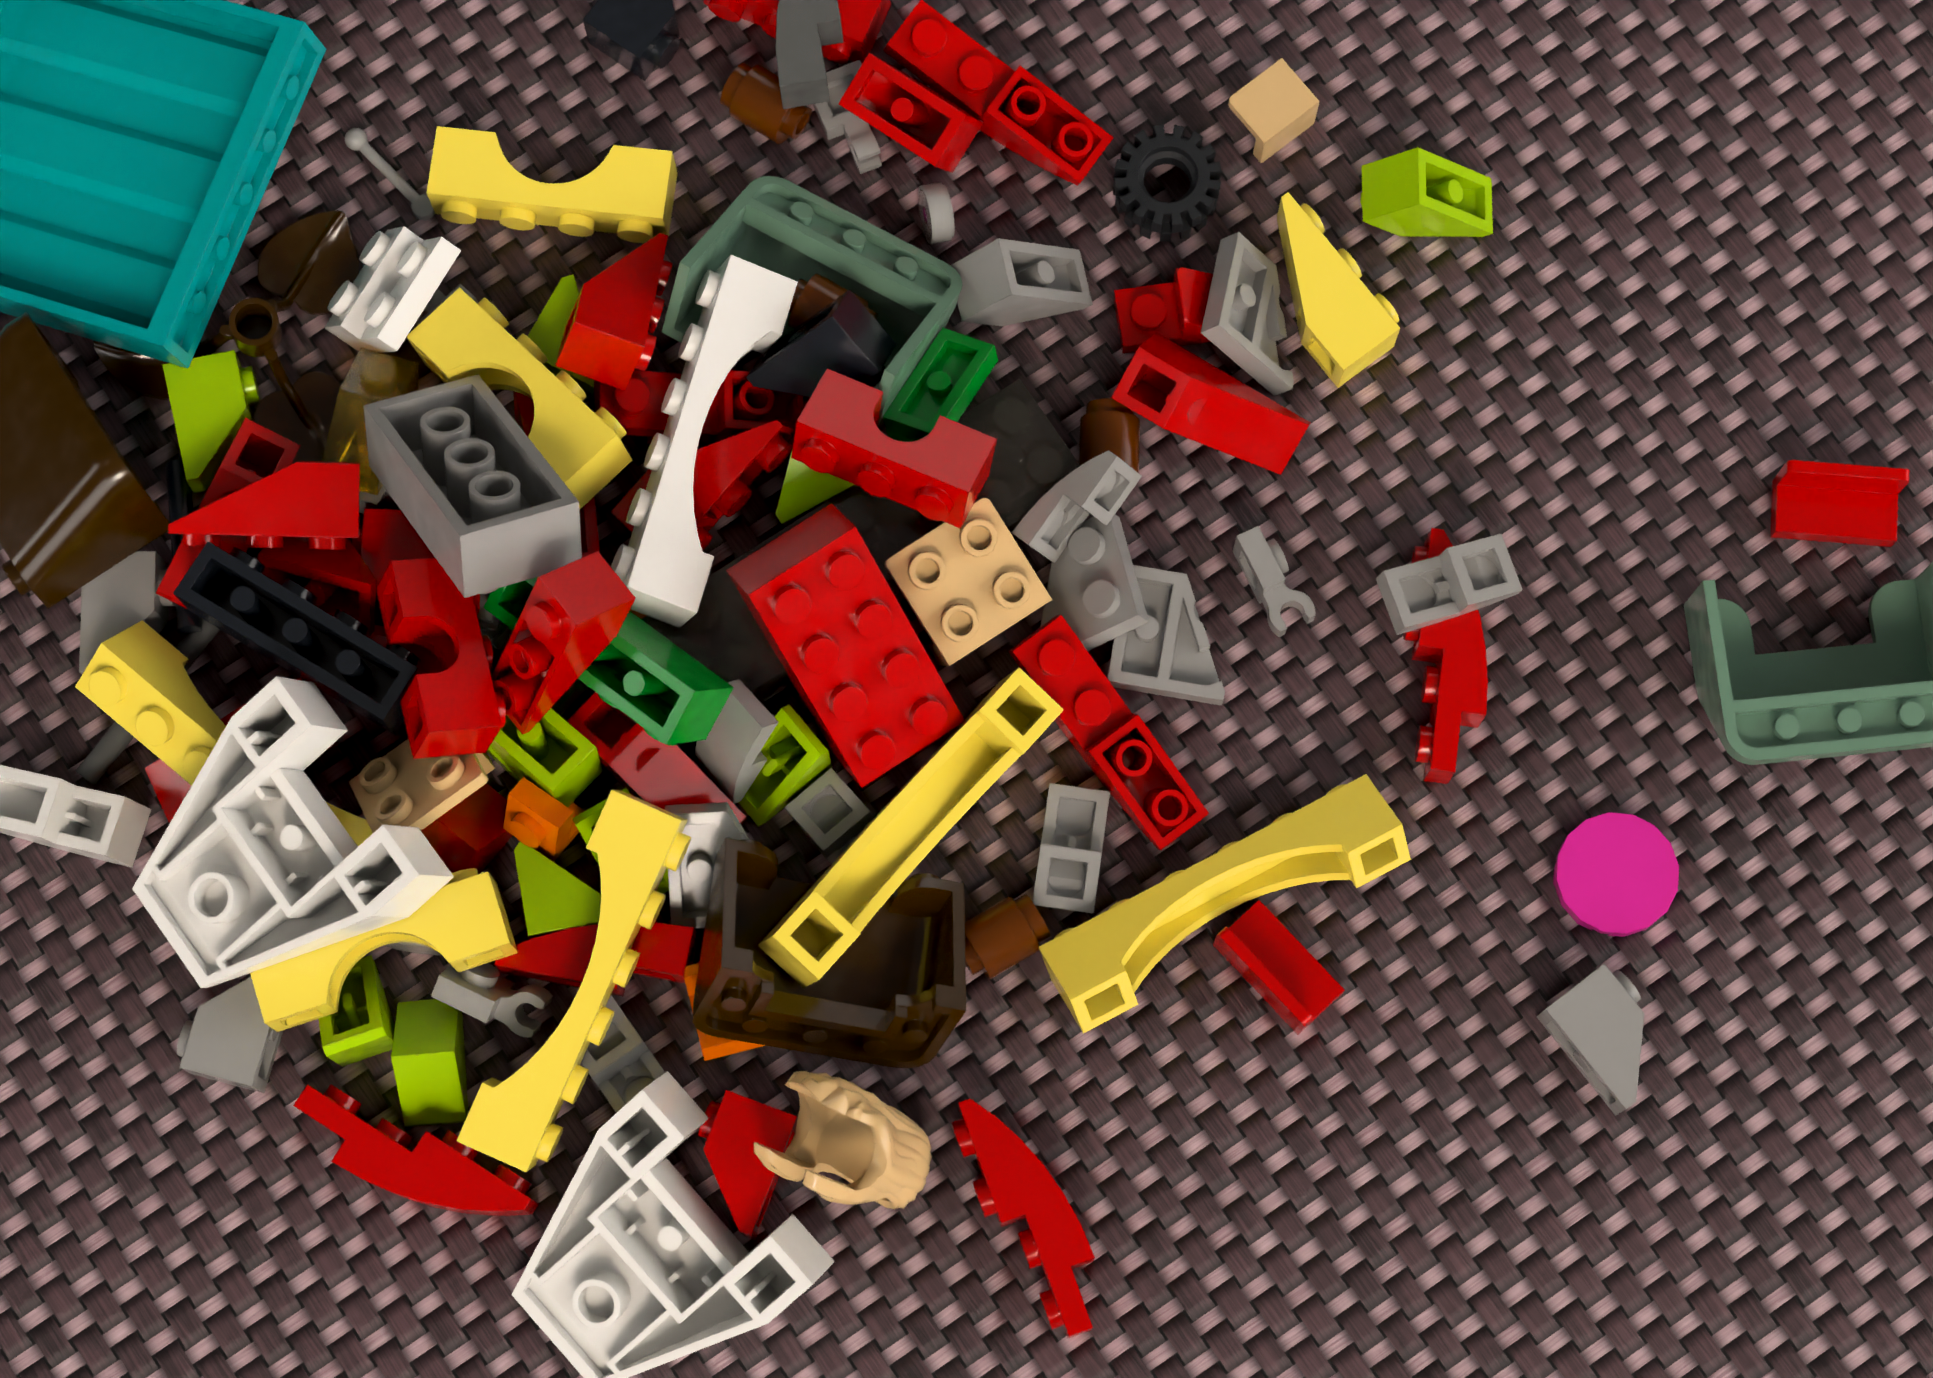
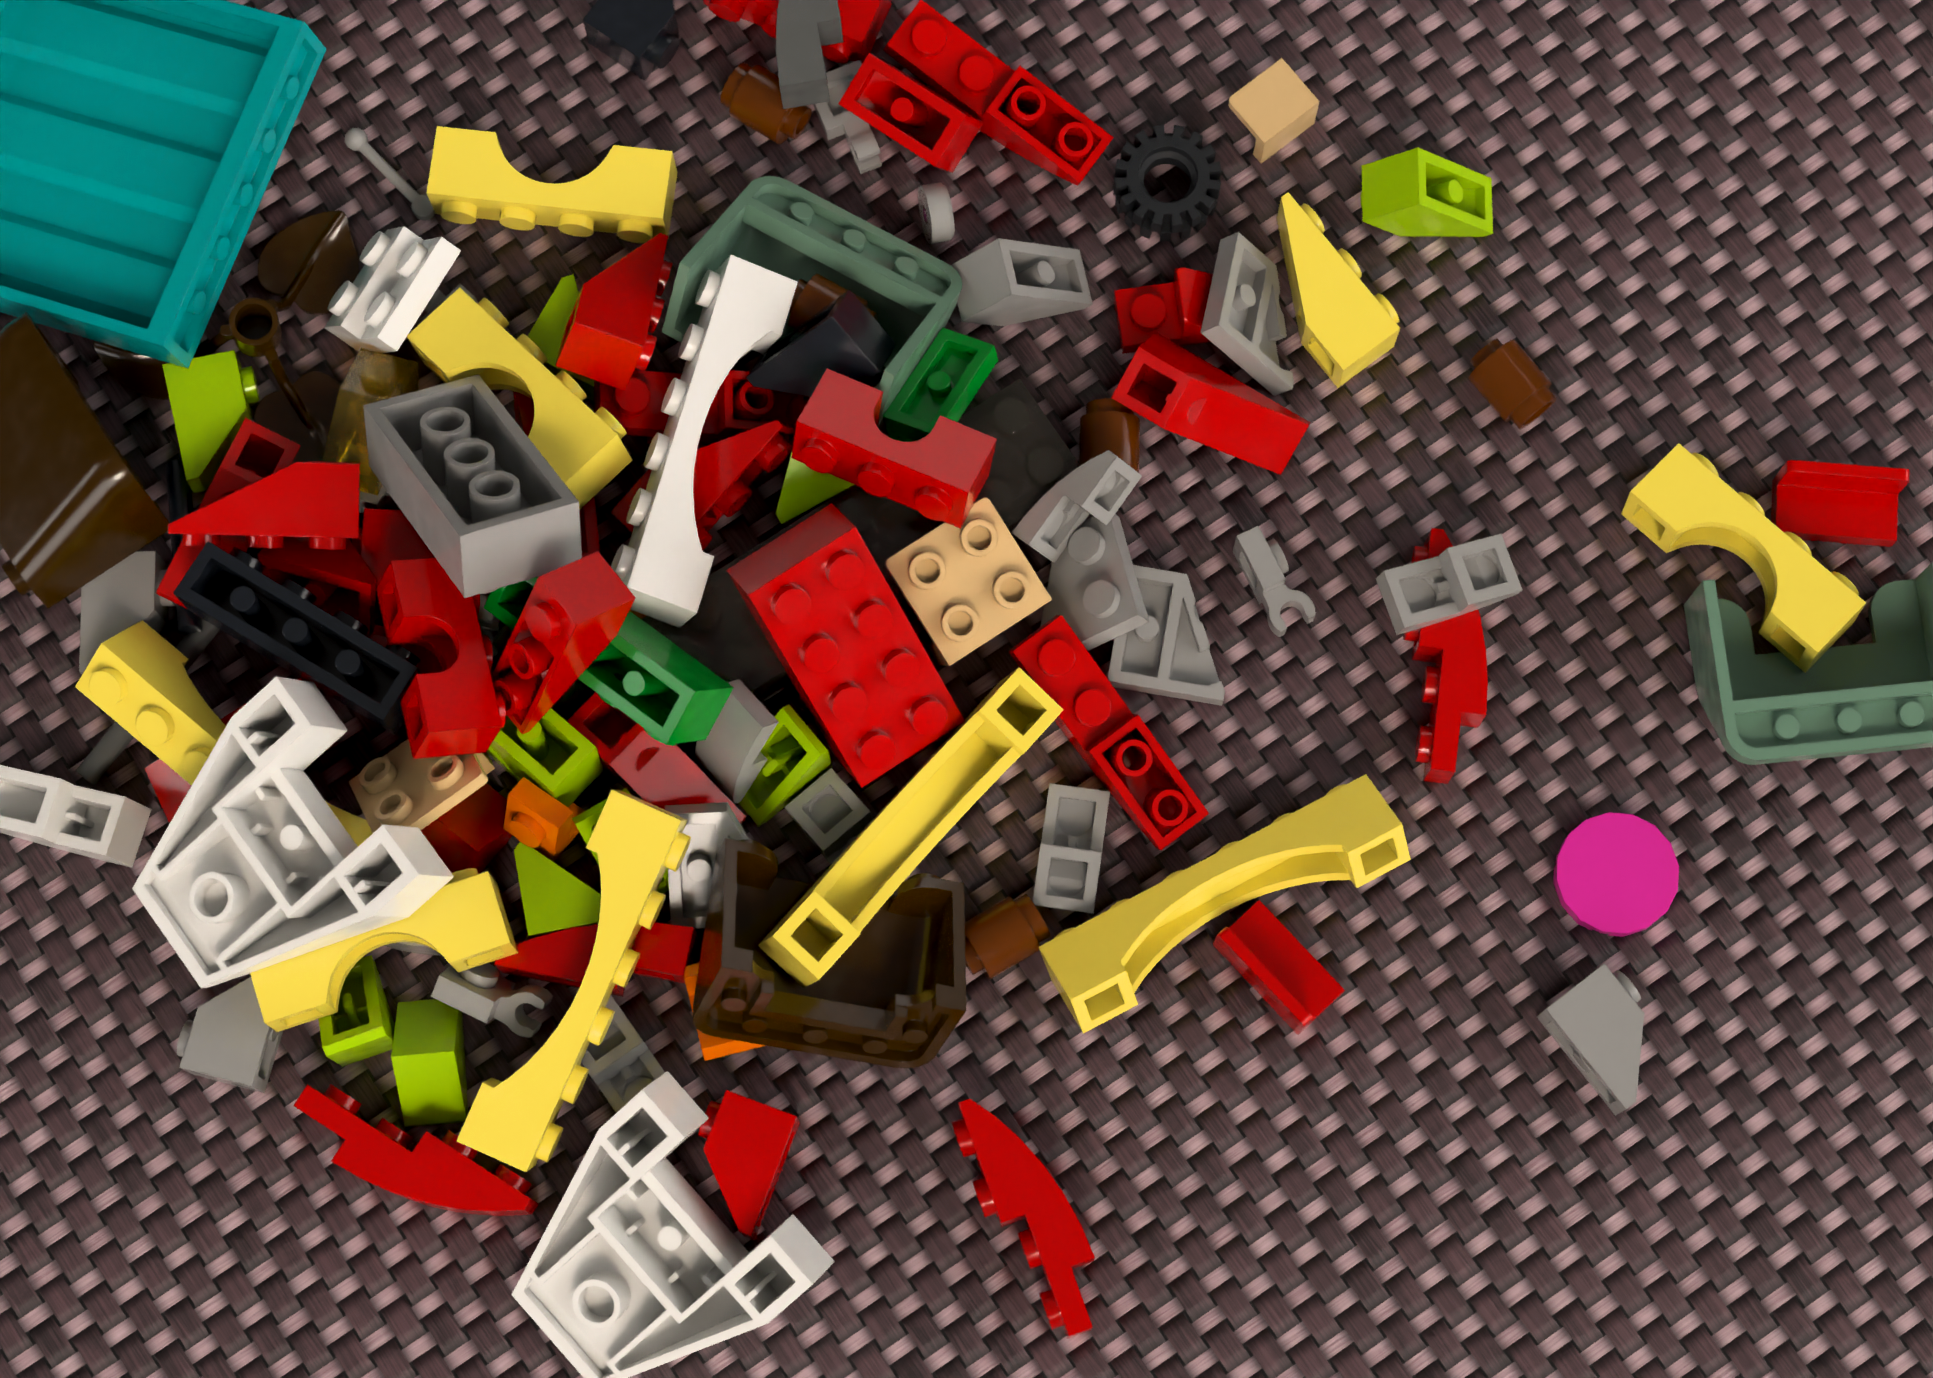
(854, 1137): tan hair -> none
(1511, 382): none -> reddish brown brick
(1689, 505): none -> light yellow arch

